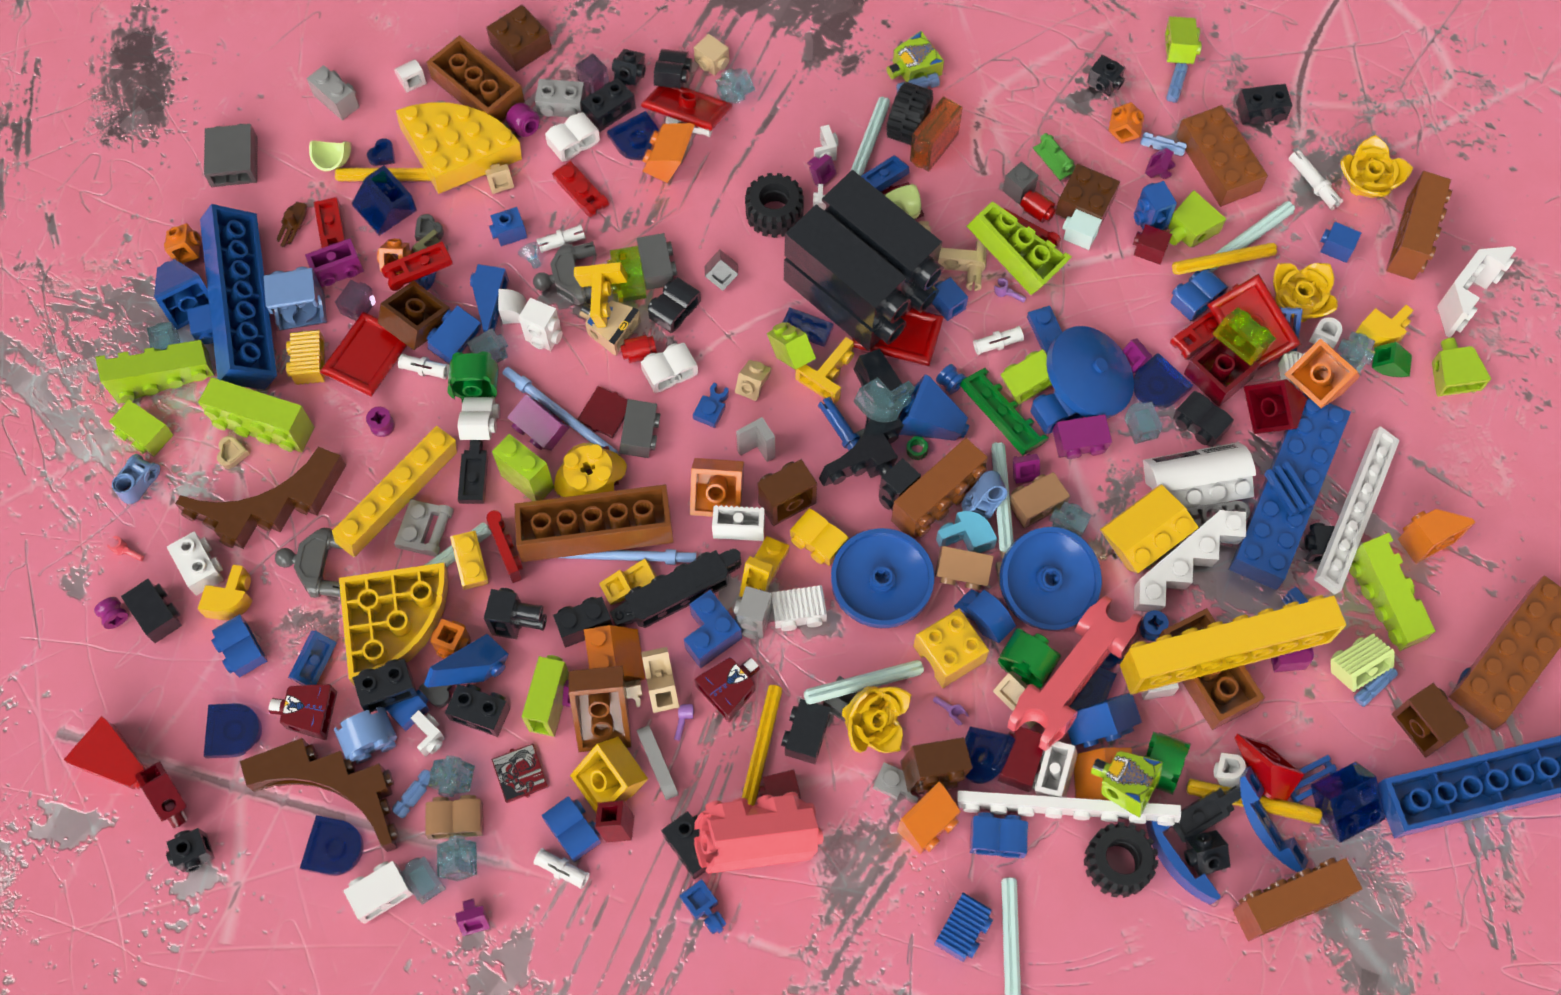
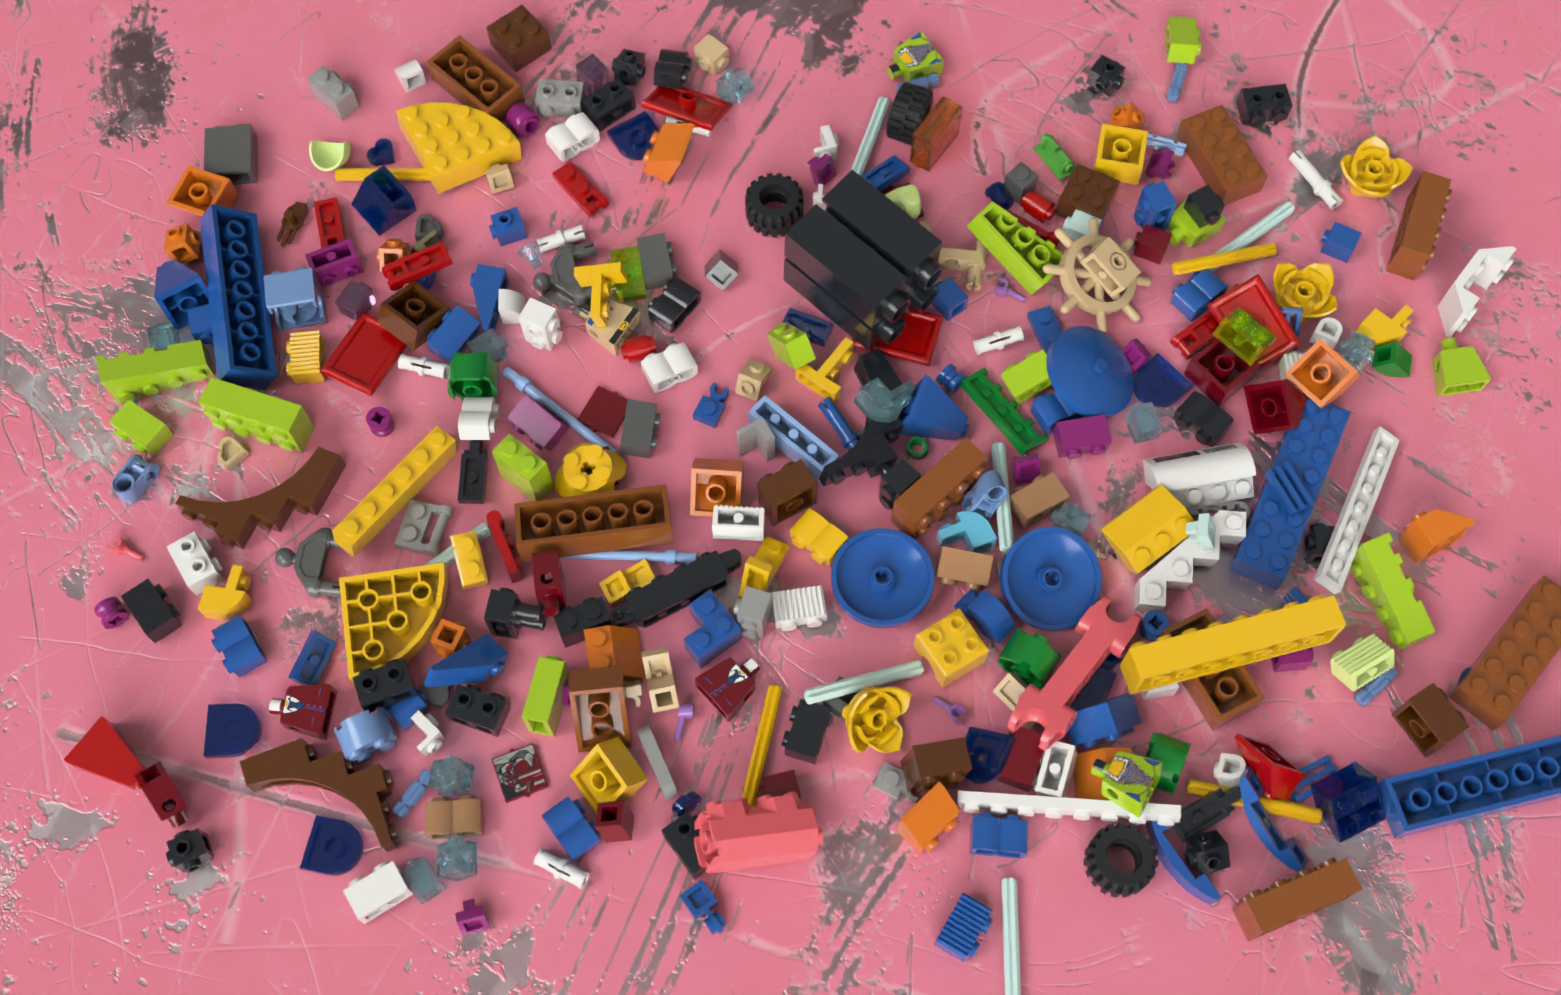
(200, 189): none -> orange slope
(549, 592): none -> dark red torso
(685, 803): none -> clear blue tile
(793, 437): none -> light blue brick
(998, 195): none -> clear blue bush
(1105, 269): none -> tan piece
(1120, 153): none -> yellow brick
(1202, 531): none -> light aqua tile
(1204, 206): none -> black brick

